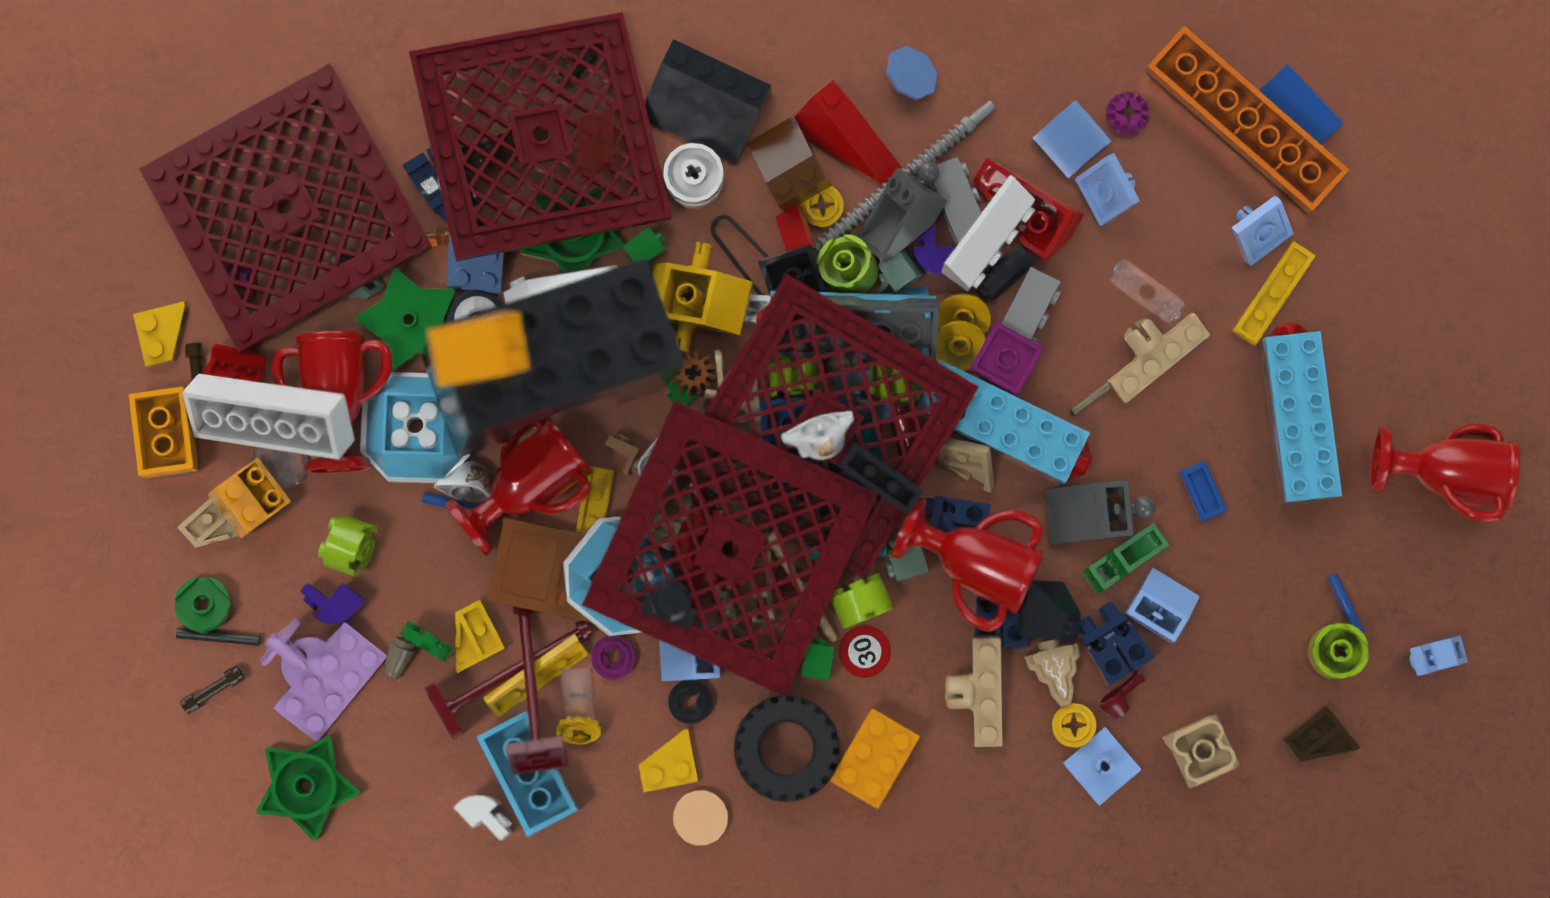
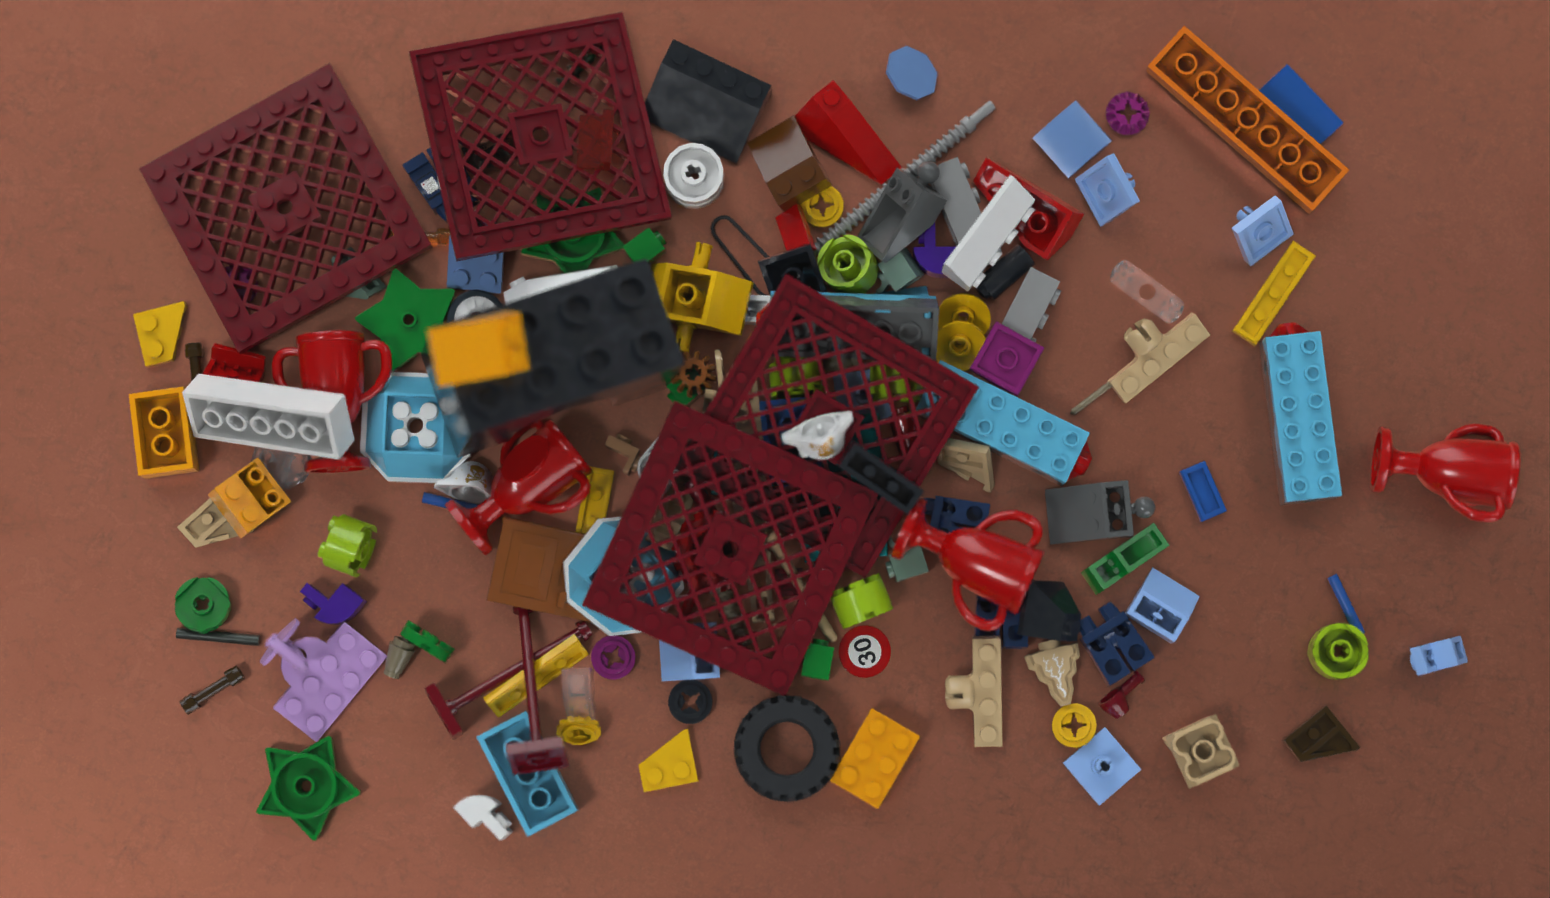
(475, 636): yellow wing -> none
(670, 603): black piece -> none
(700, 817): light nougat tile -> none

